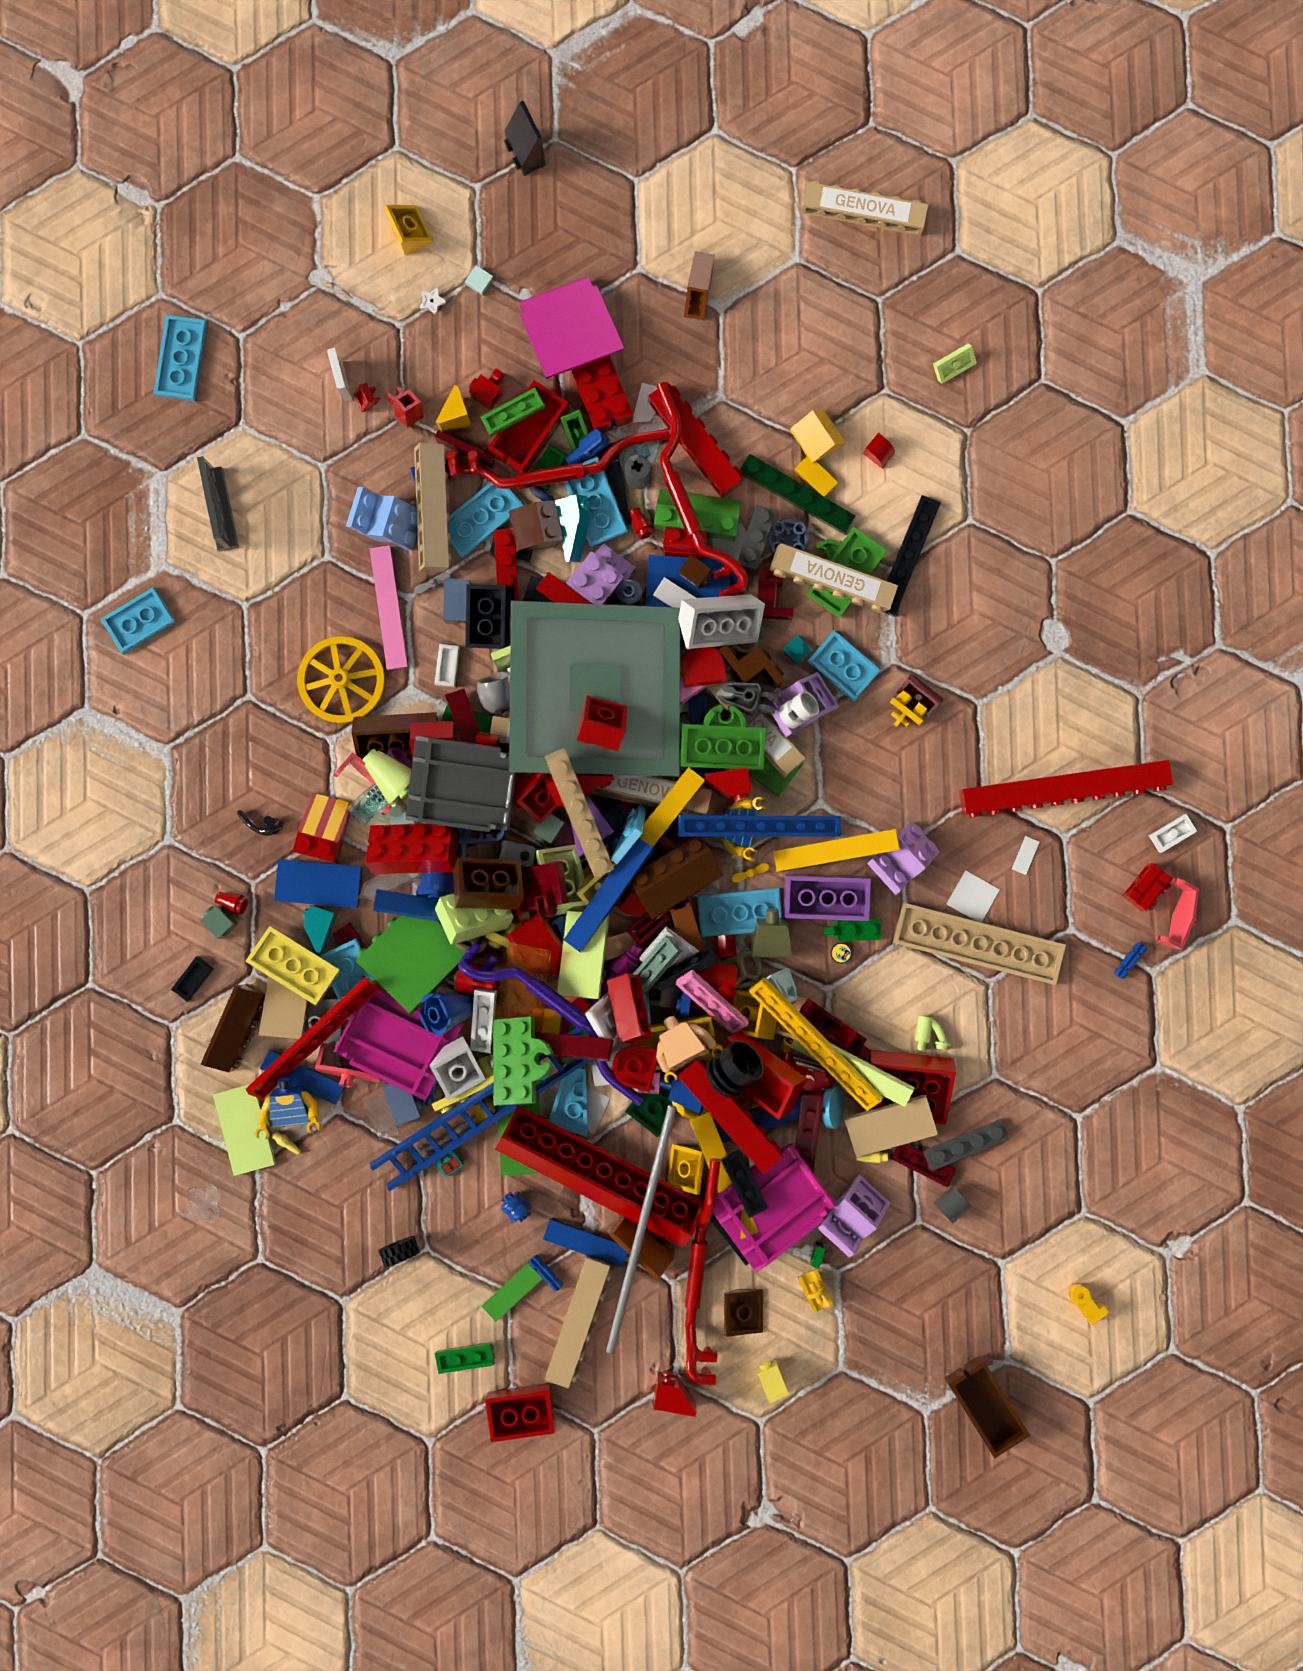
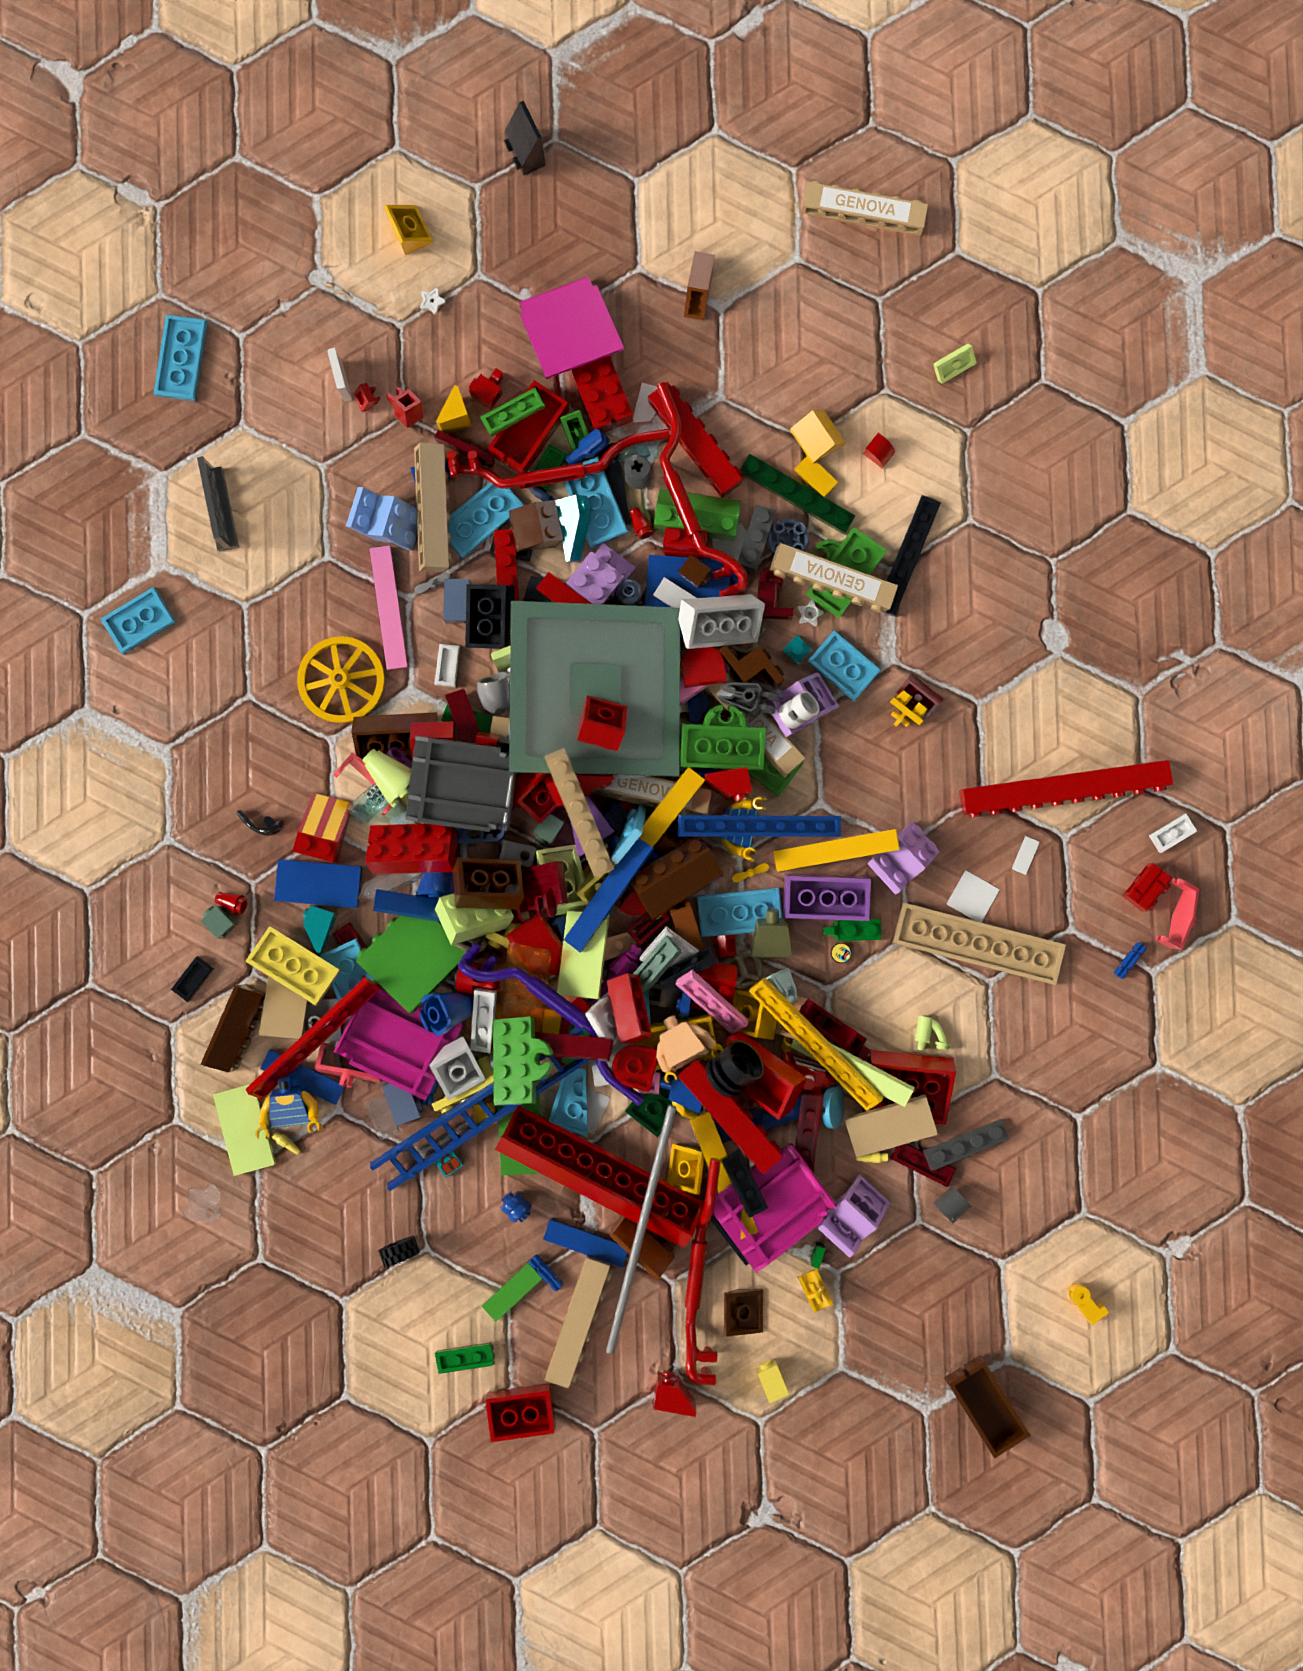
(479, 280): light aqua tile -> none
(809, 608): none -> white plate

